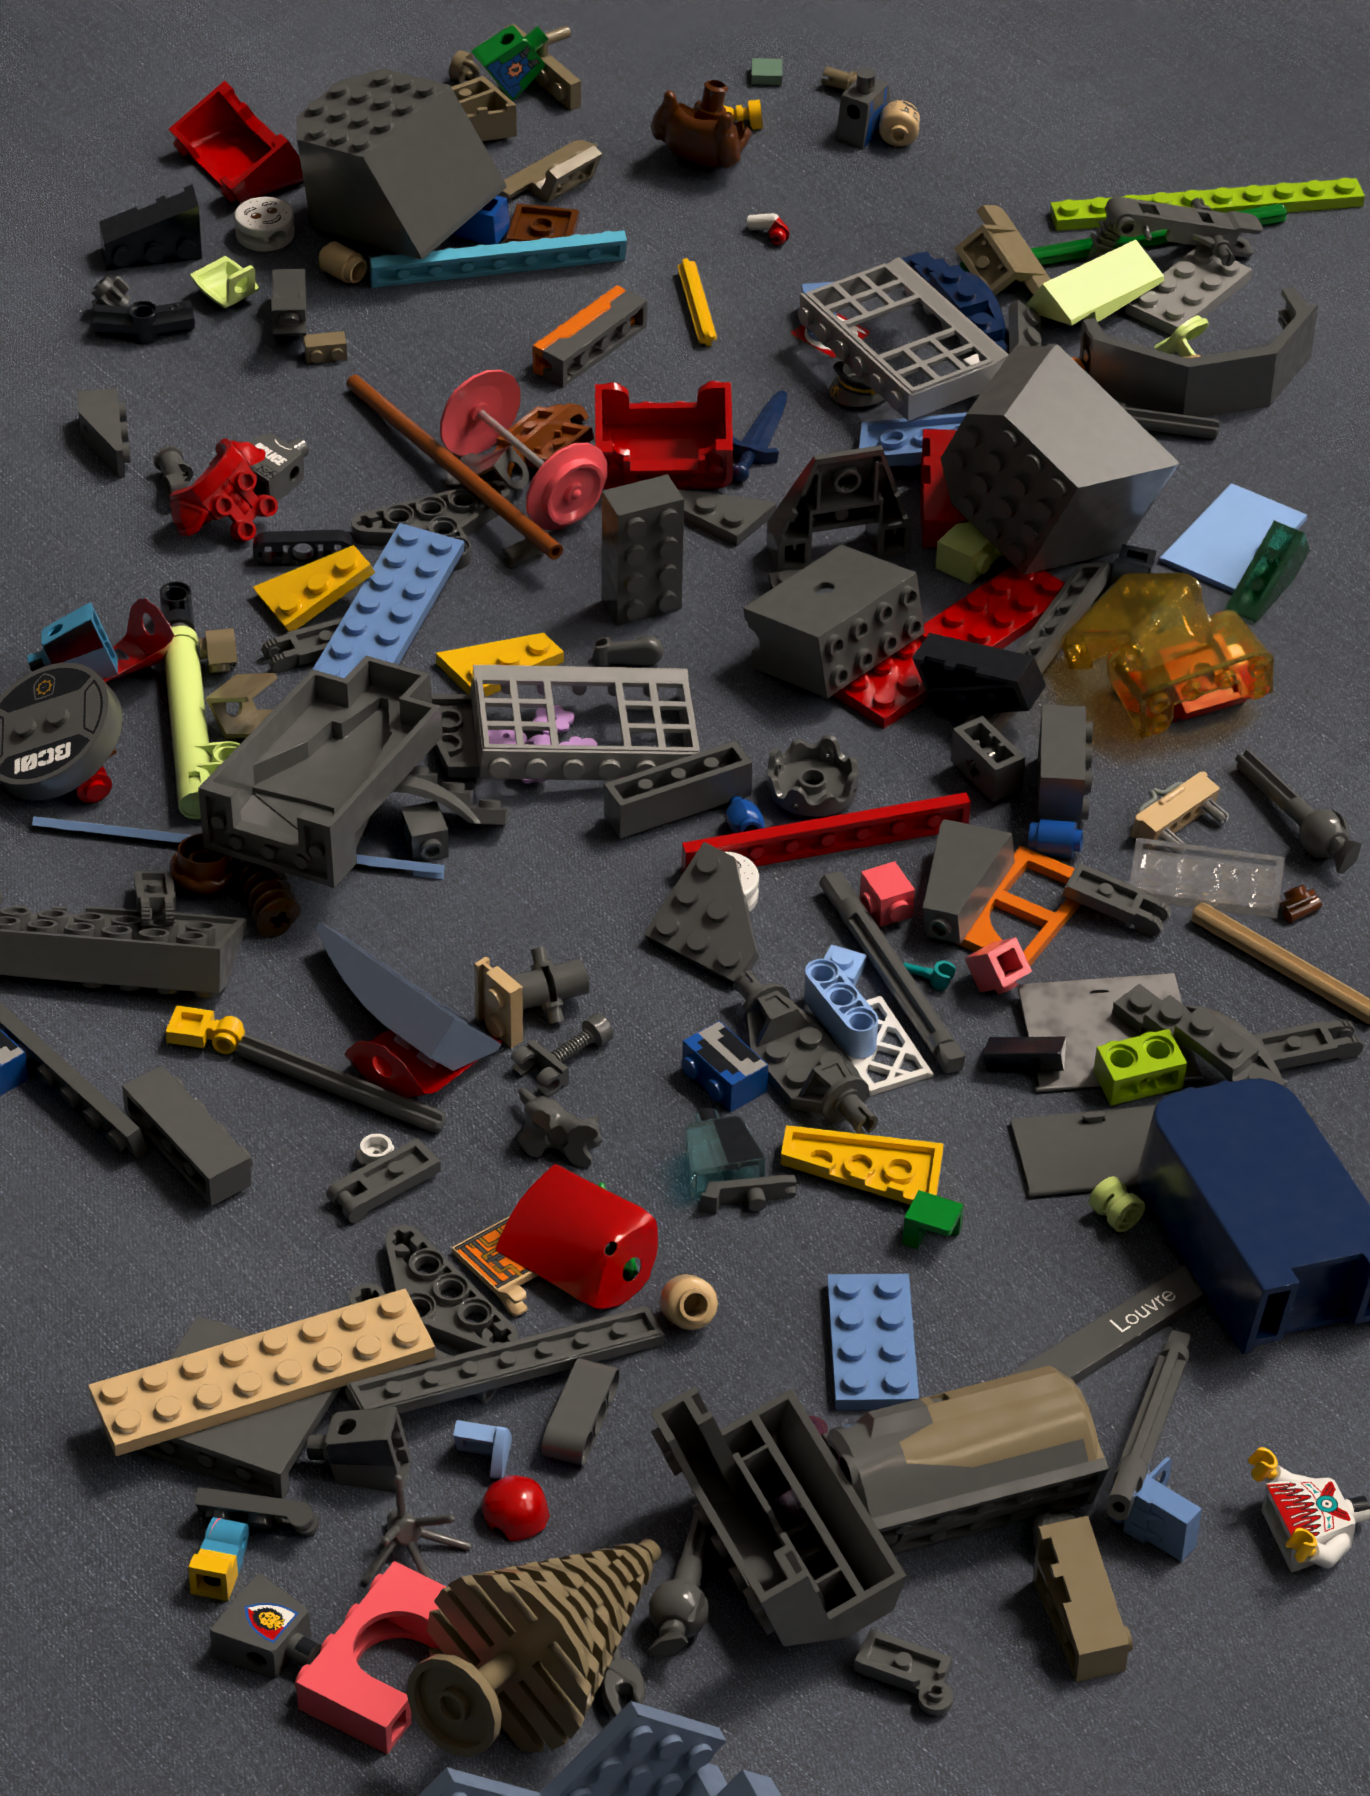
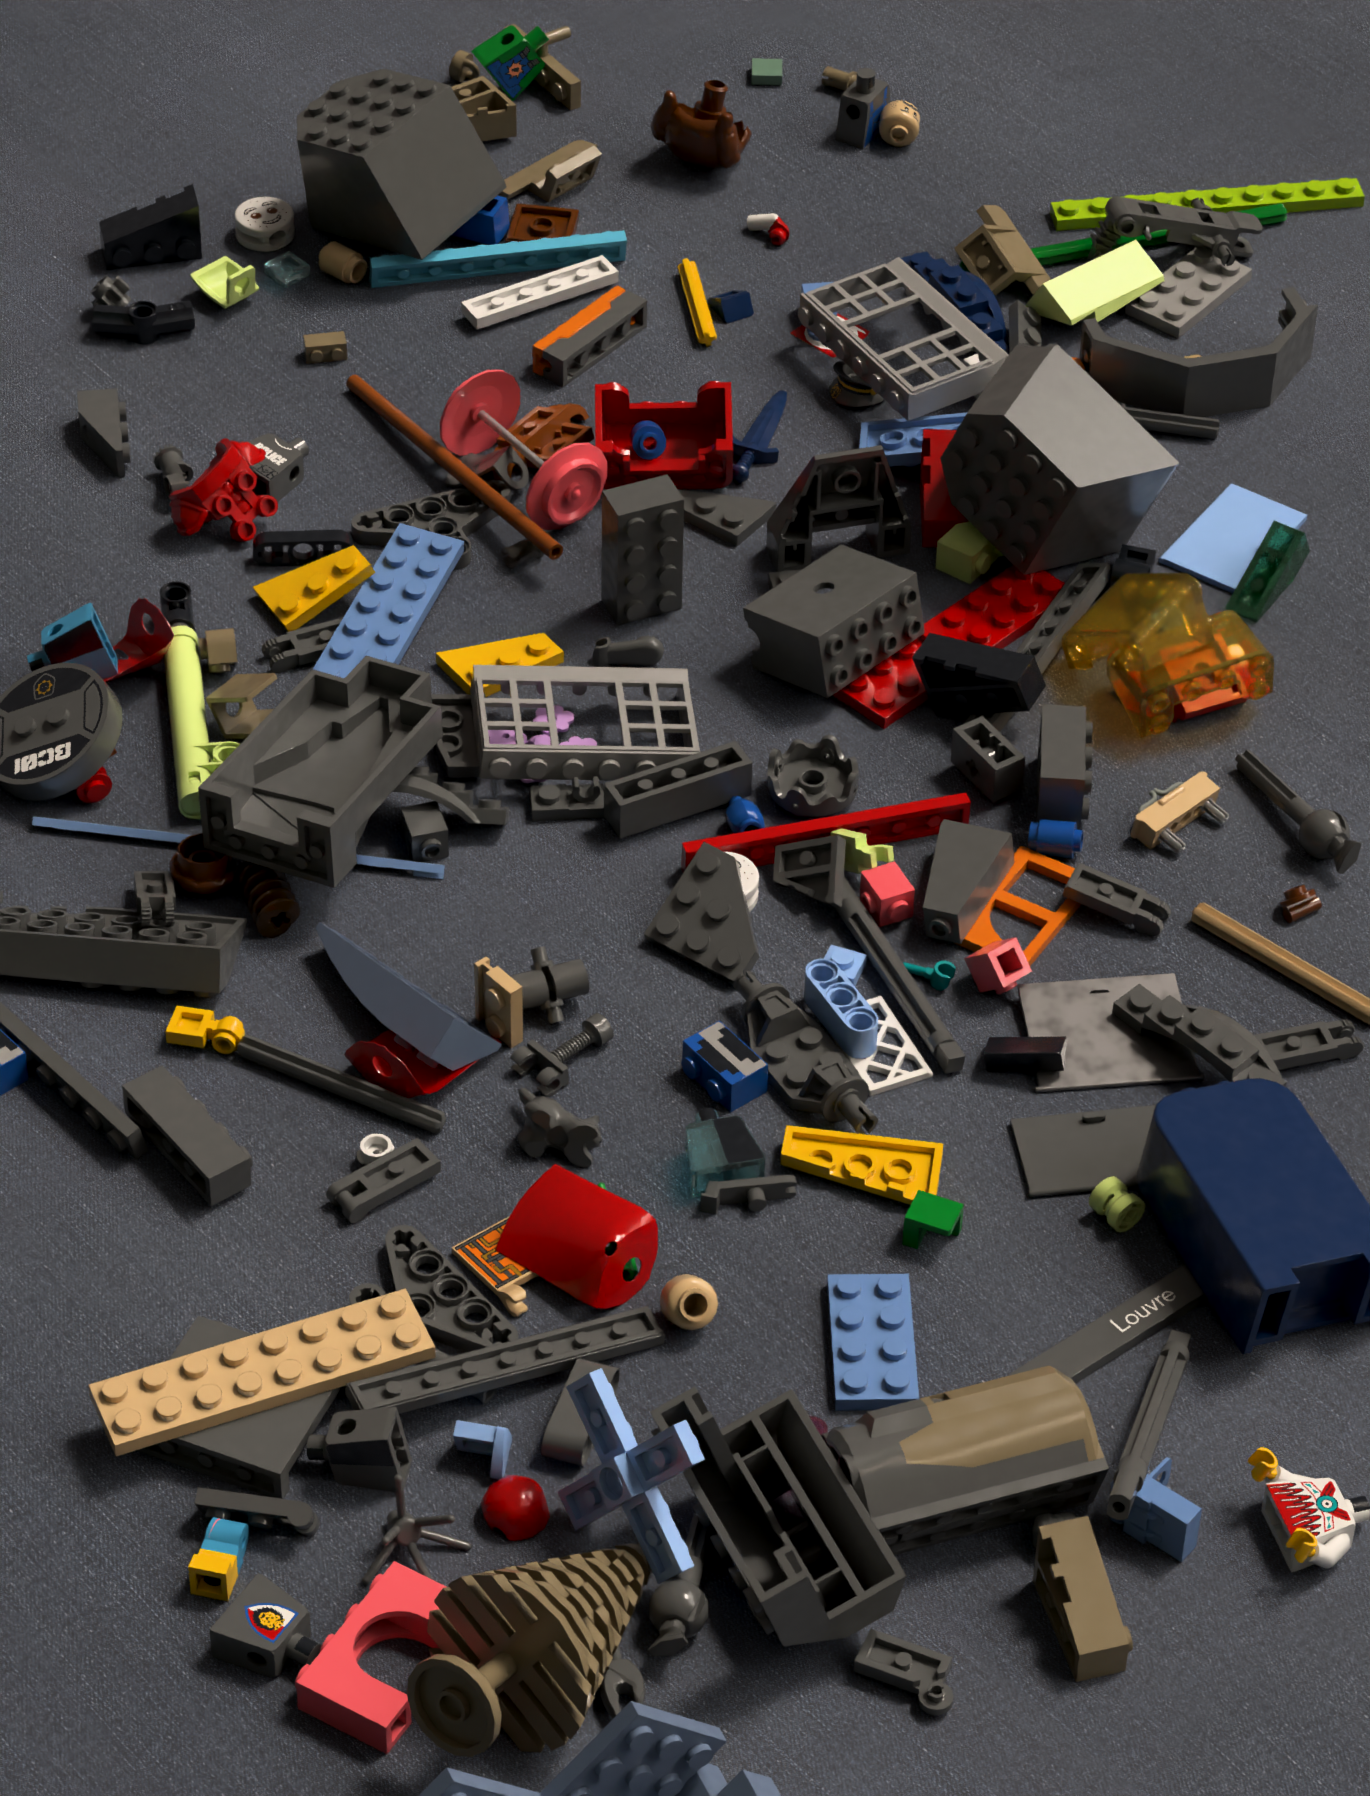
(236, 147): red windscreen -> none
(287, 269): none -> clear light blue plate
(289, 303): dark grey arch -> none
(539, 292): none -> white plate
(567, 801): none -> dark grey plate
(630, 1475): none -> light blue piece
(641, 432): none -> blue brick
(732, 305): none -> dark blue slope
(752, 112): yellow piece -> none
(813, 868): none -> dark grey wing
(859, 854): none -> yellowish green plate
(1139, 1067): lime brick -> none
(1178, 340): yellowish green piece -> none
(1208, 875): clear plate -> none

